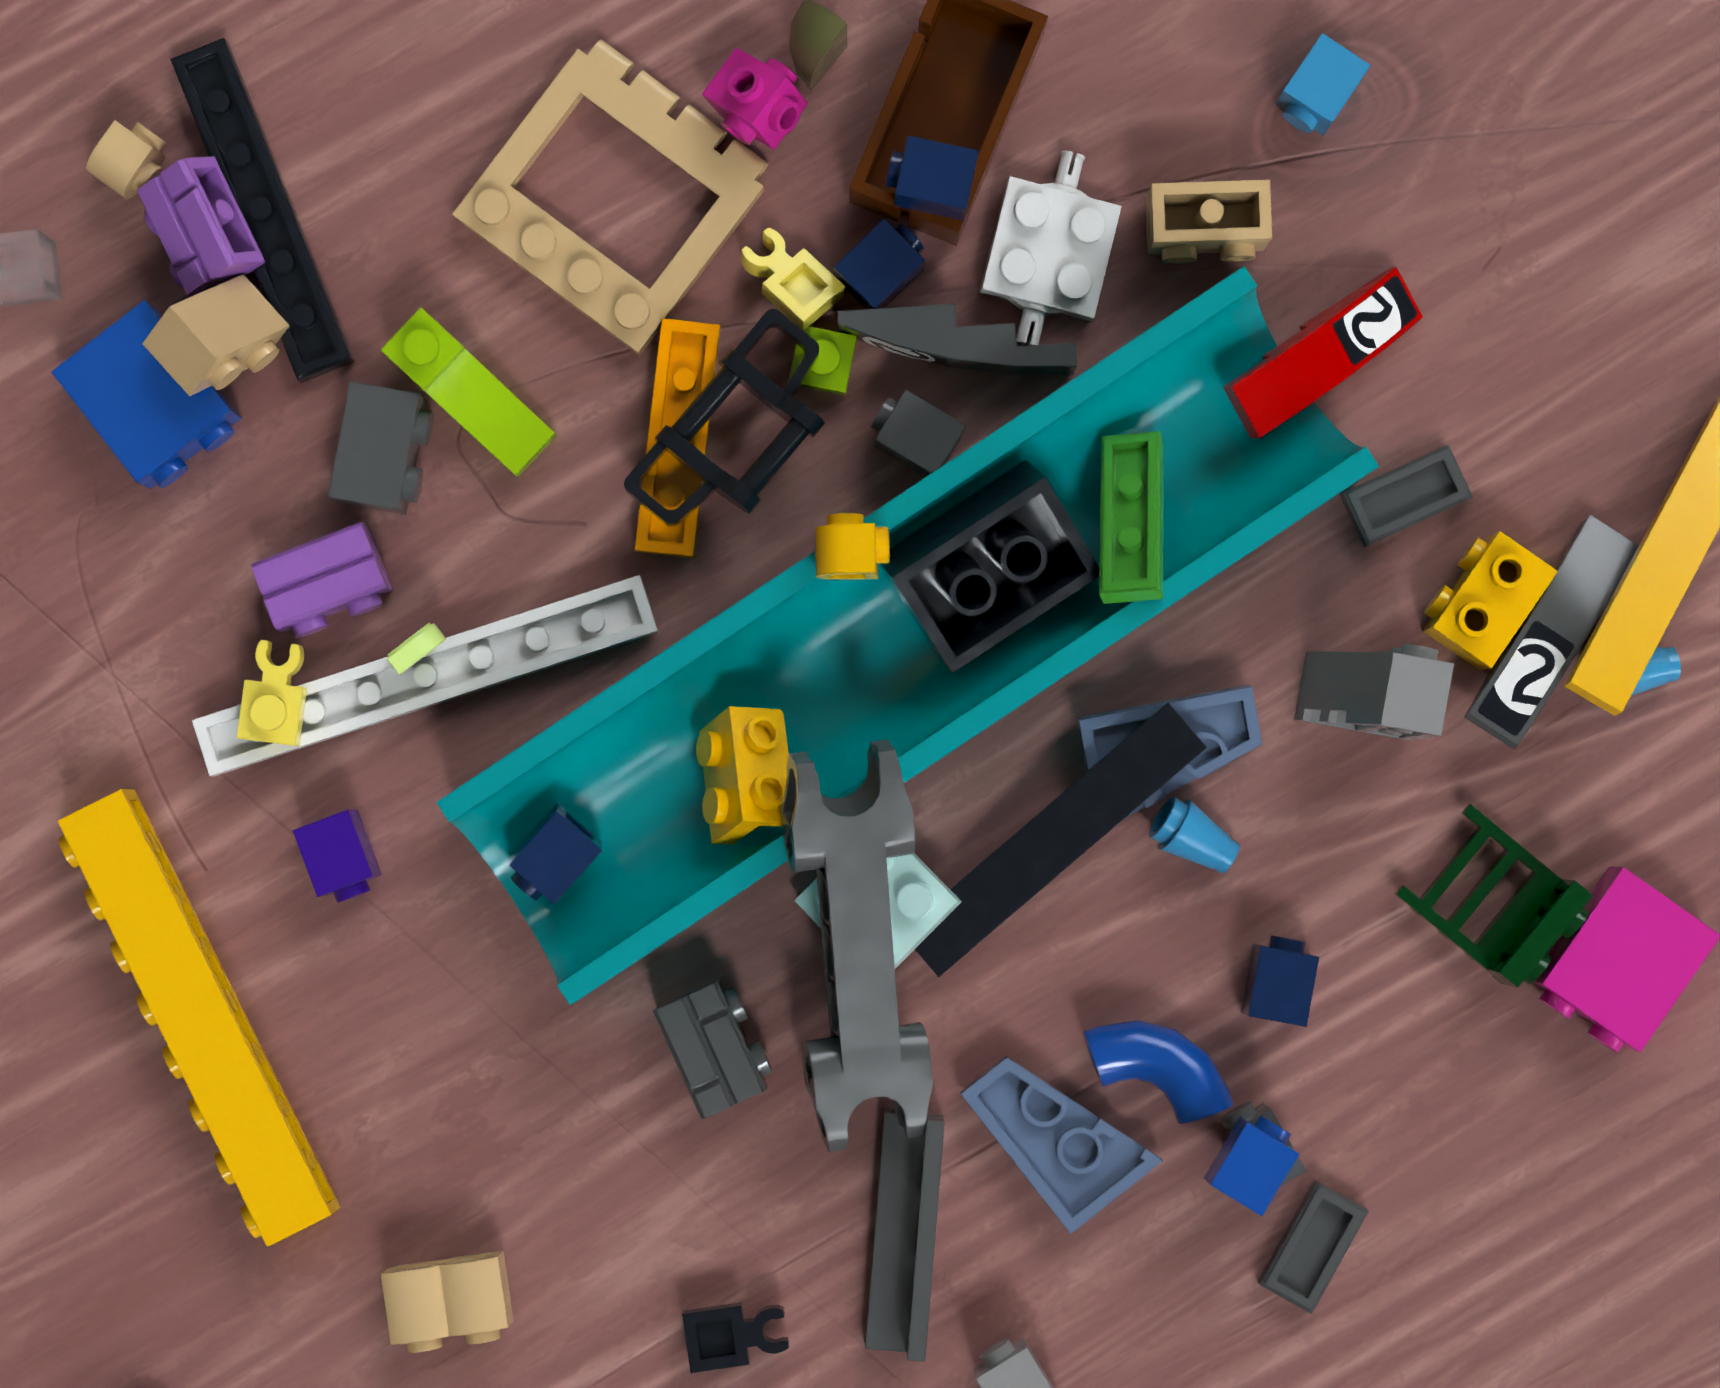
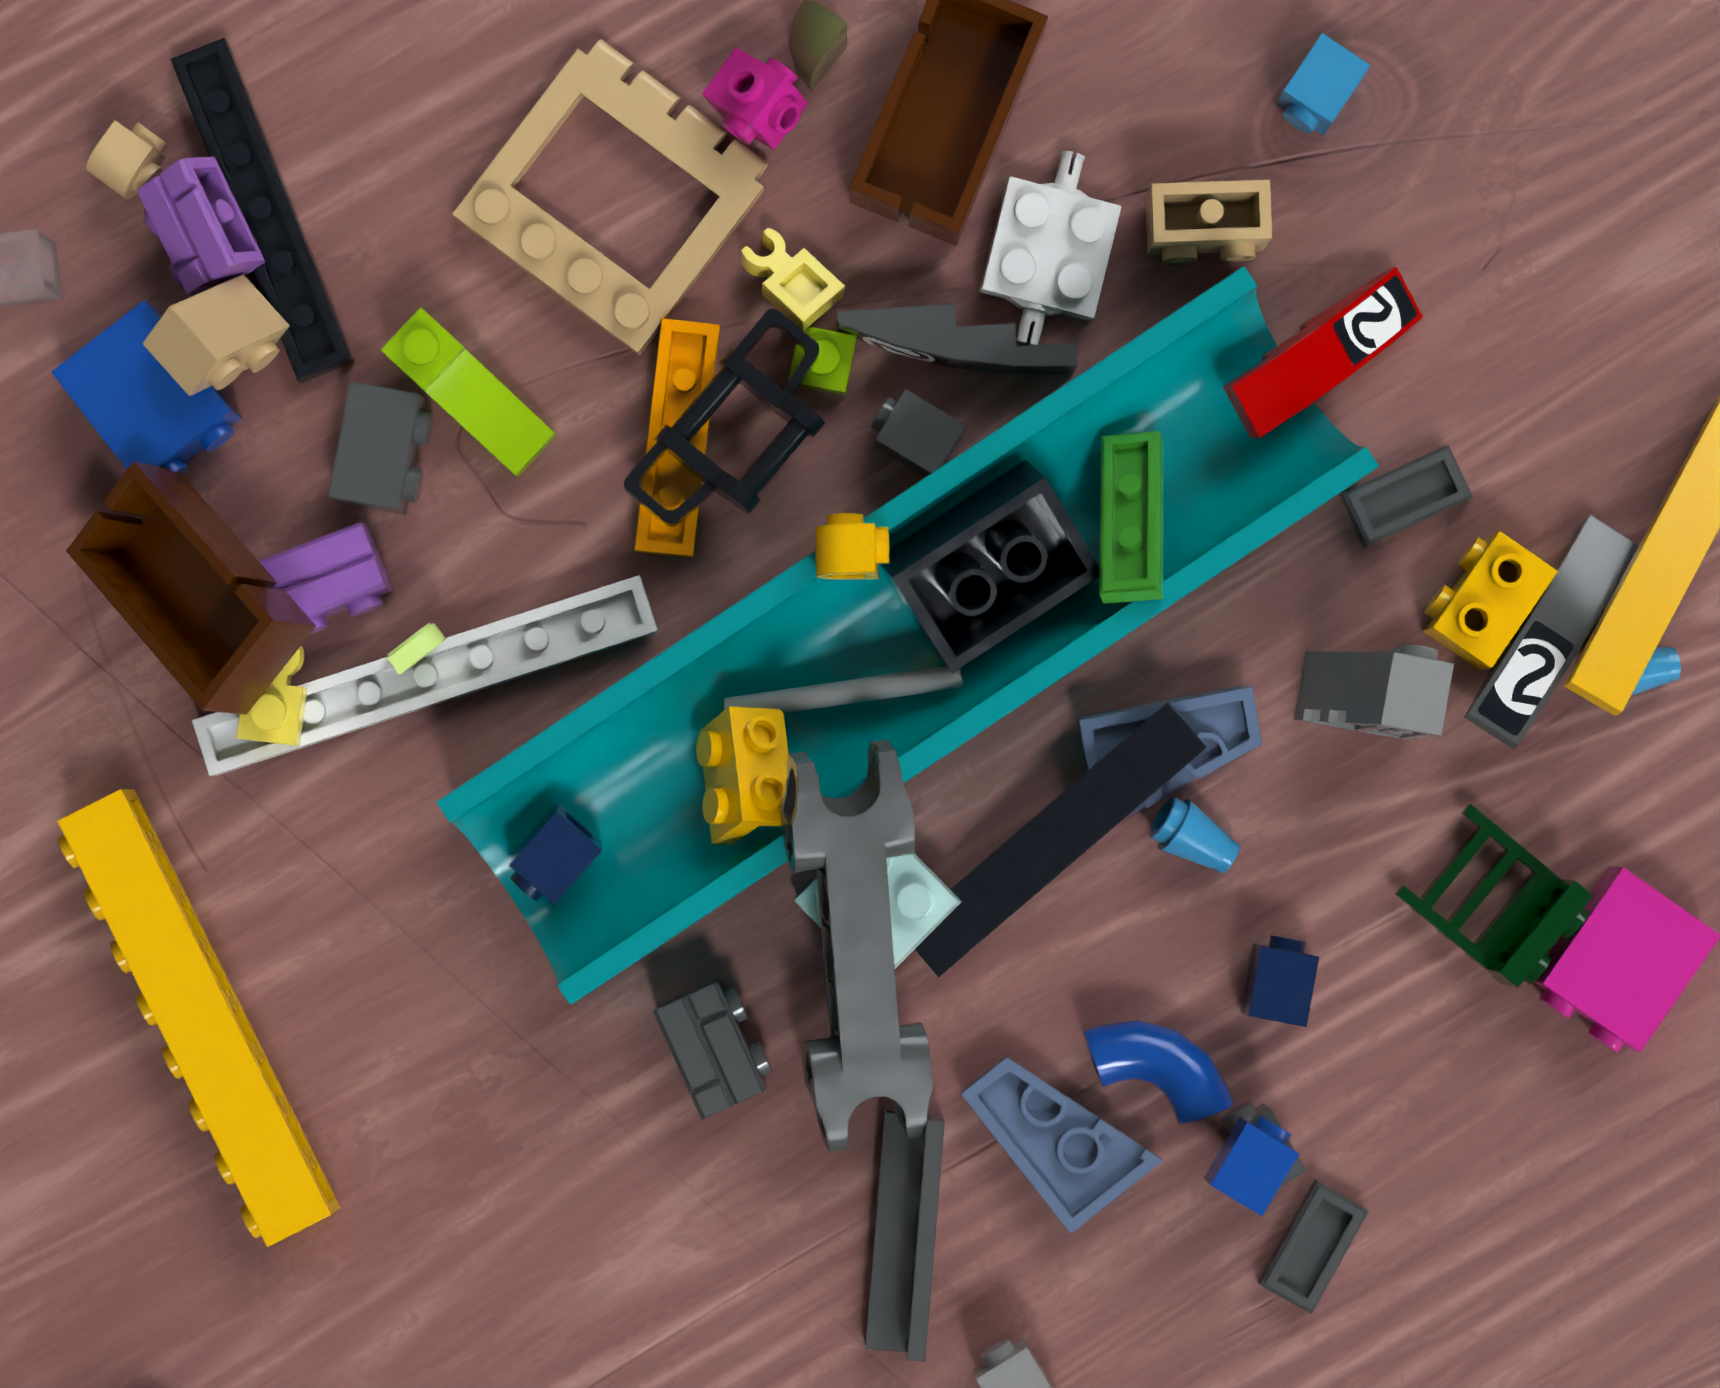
(190, 589): none -> reddish brown piece
(338, 855): dark purple brick -> none
(447, 1299): tan brick -> none
(721, 1336): black plate -> none
(852, 690): none -> light grey bar
(881, 265): dark blue brick -> none
(932, 177): dark blue brick -> none

